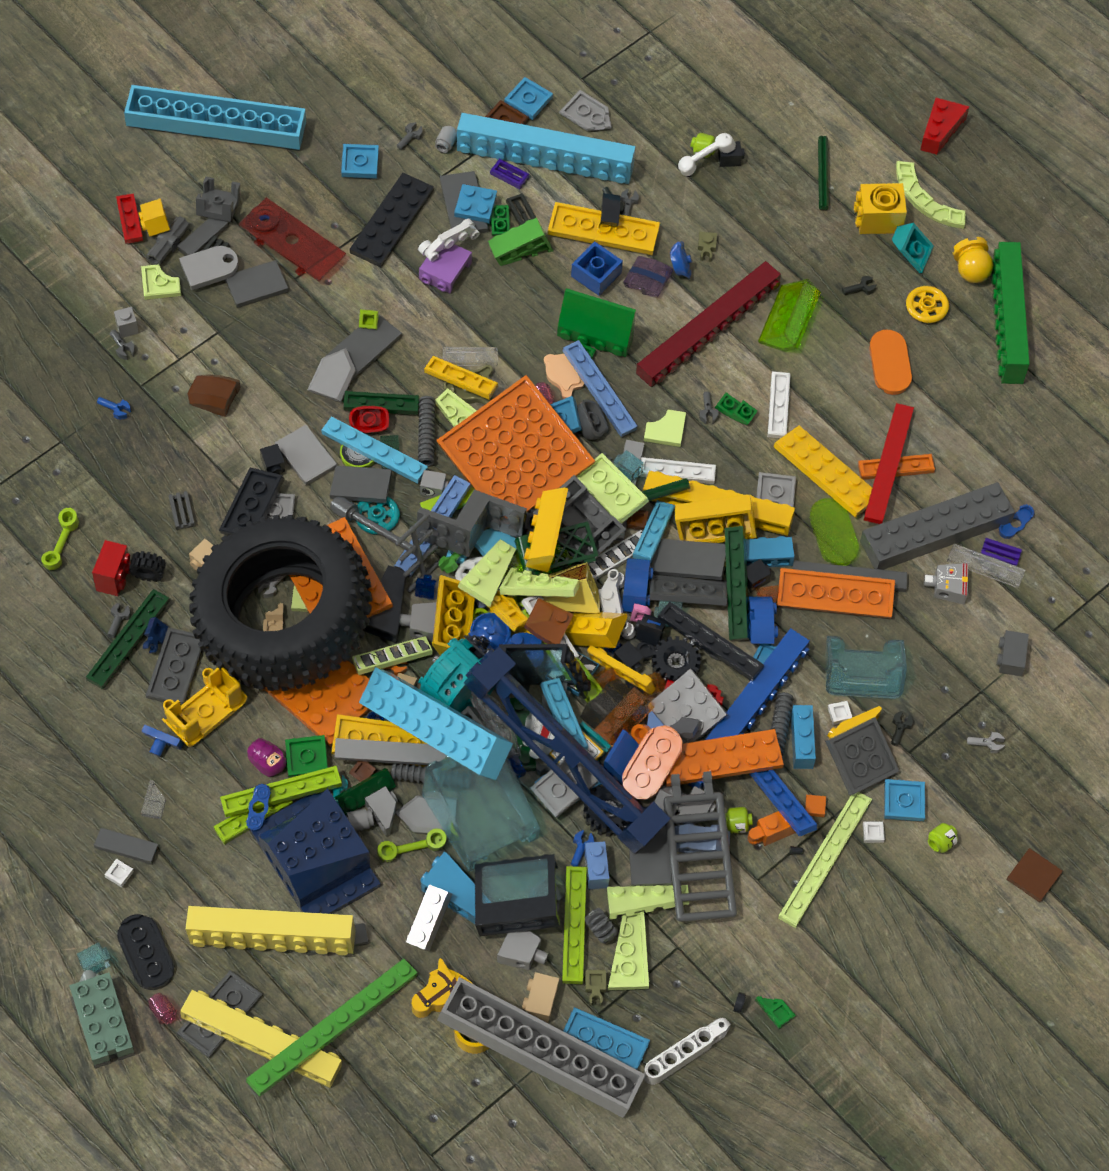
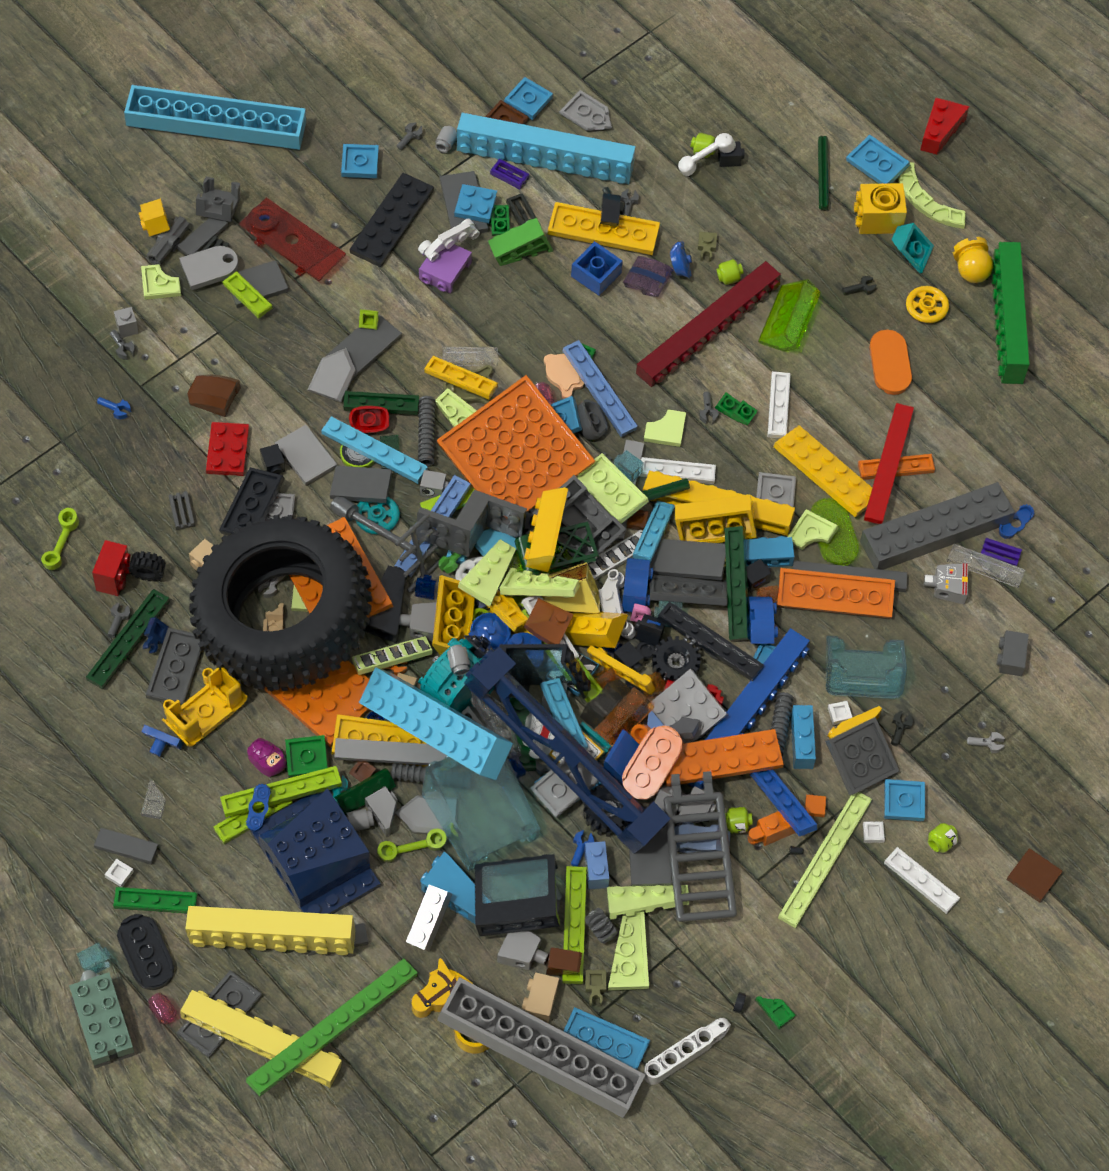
(129, 218): red plate -> none
(154, 900): none -> green tile
(227, 449): none -> red plate
(247, 294): none -> lime tile
(458, 660): none -> light grey brick
(563, 962): none -> reddish brown slope
(596, 323): green slope -> none
(729, 272): none -> lime head
(812, 529): none -> yellowish green tile
(877, 161): none -> dark azure plate
(921, 880): none -> white tile

